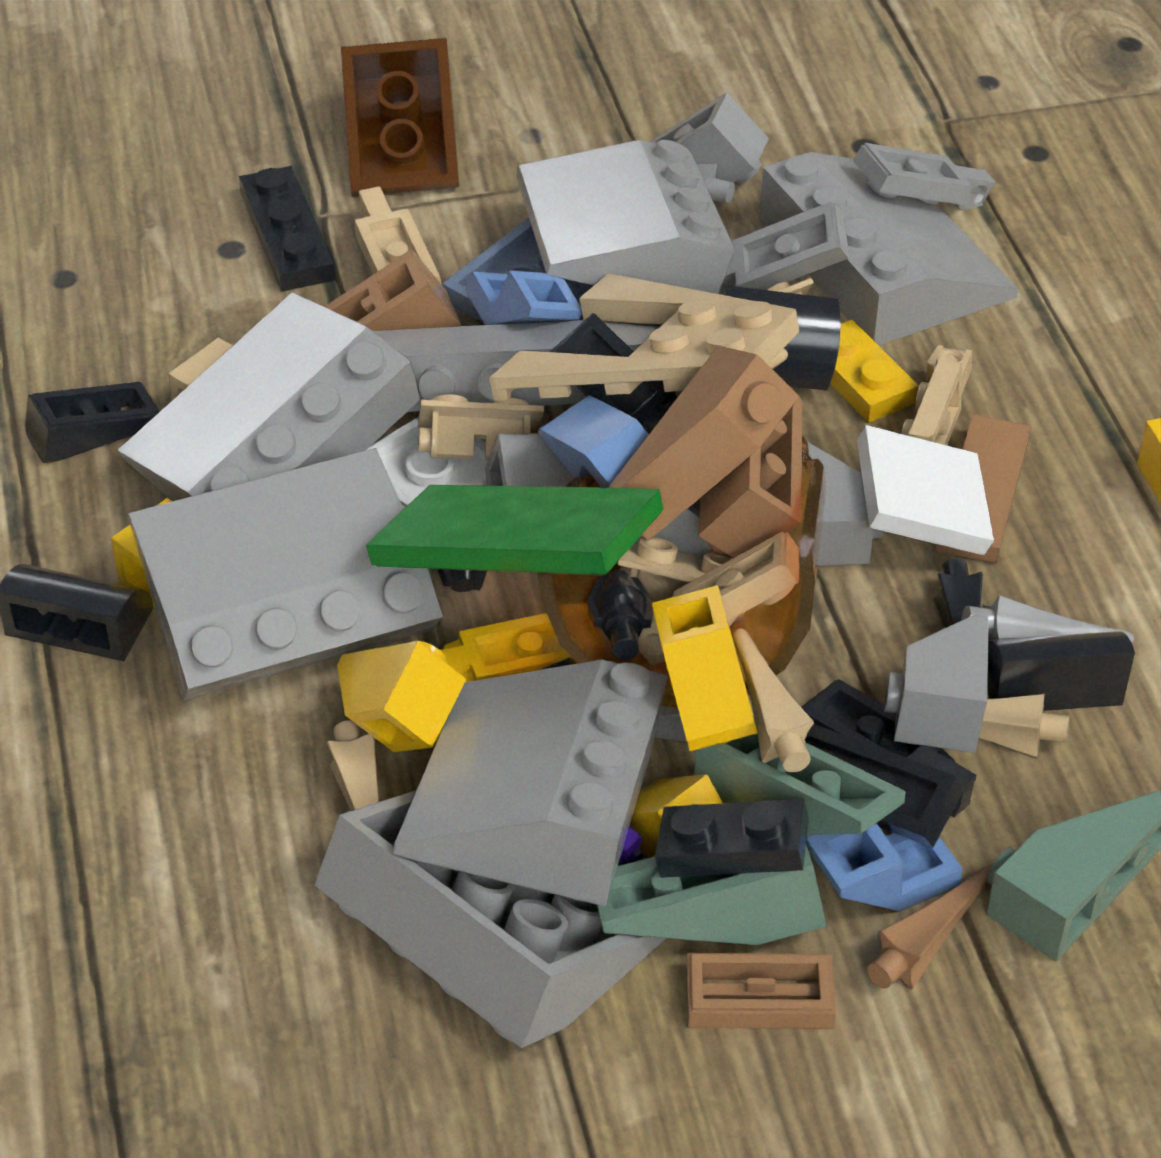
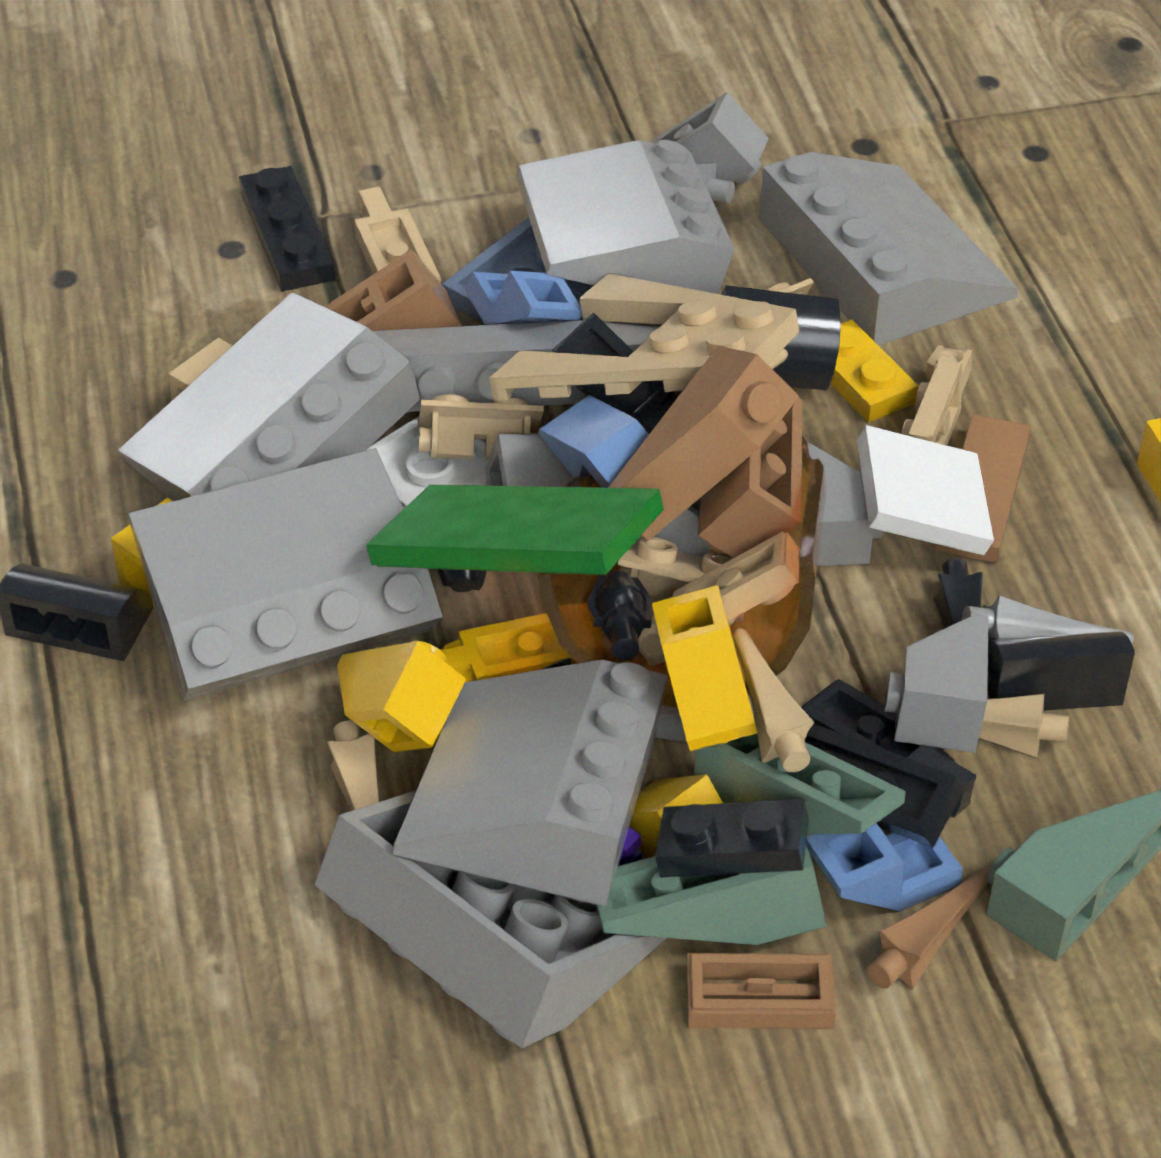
(85, 418): black slope -> none
(400, 116): reddish brown slope -> none
(788, 249): light grey hinge -> none
(922, 176): light grey hinge -> none

